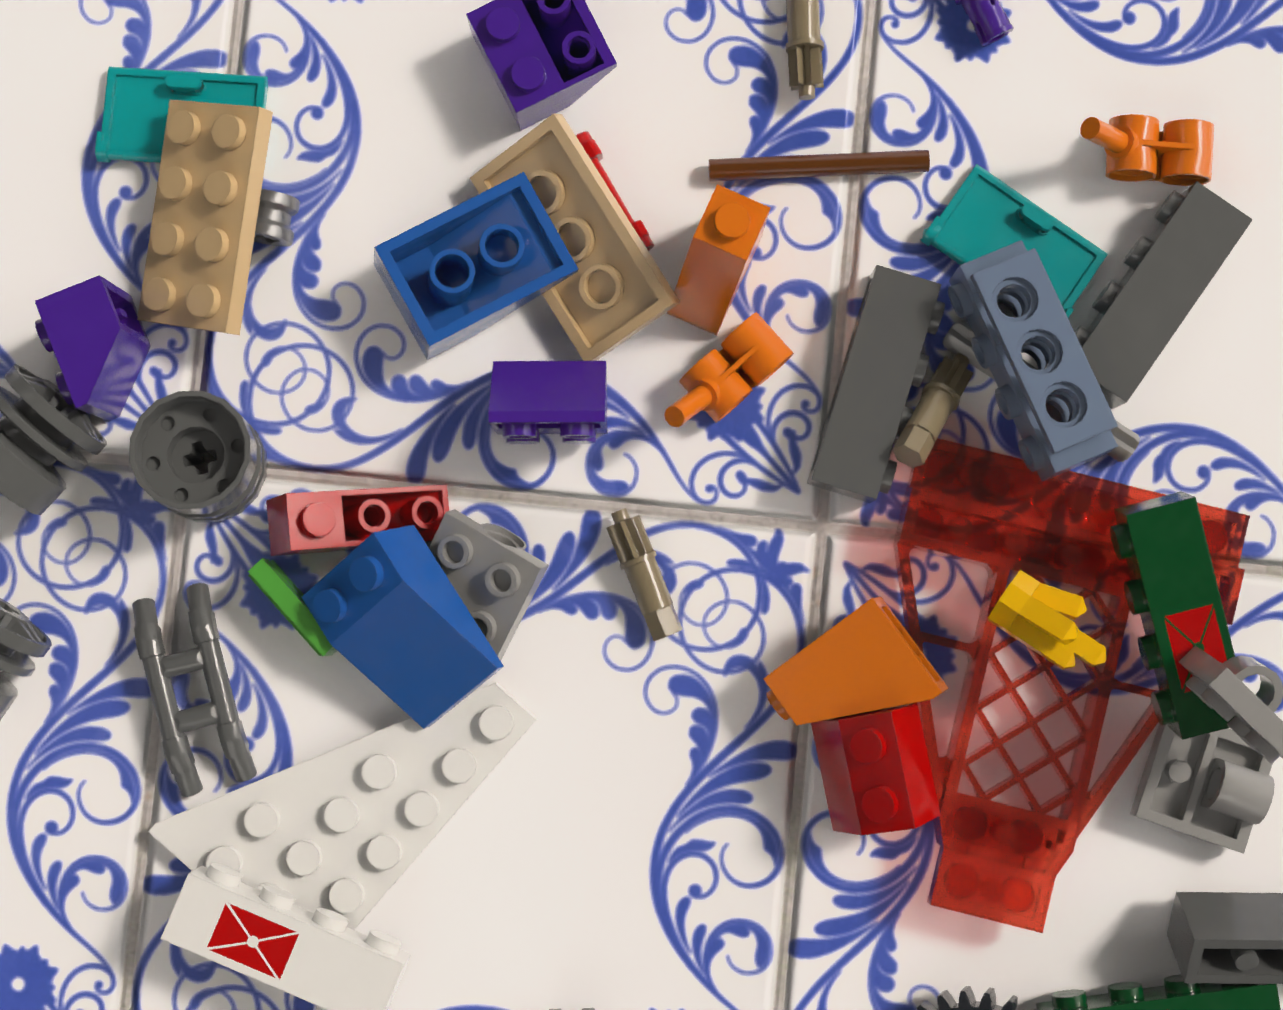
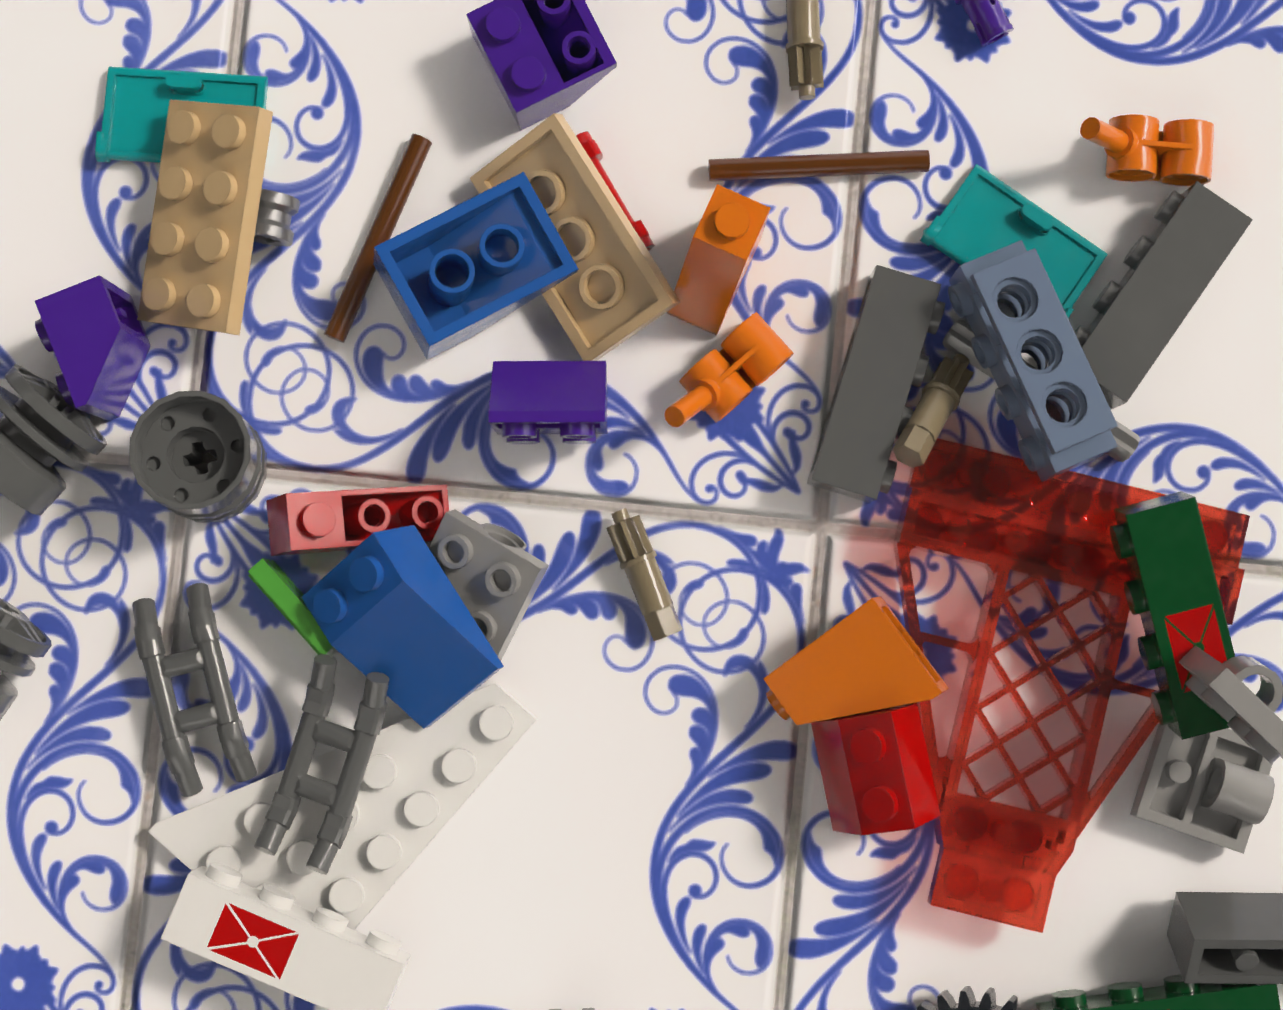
(296, 781): none -> dark grey piece
(380, 231): none -> reddish brown bar
(1041, 621): yellow rock -> none

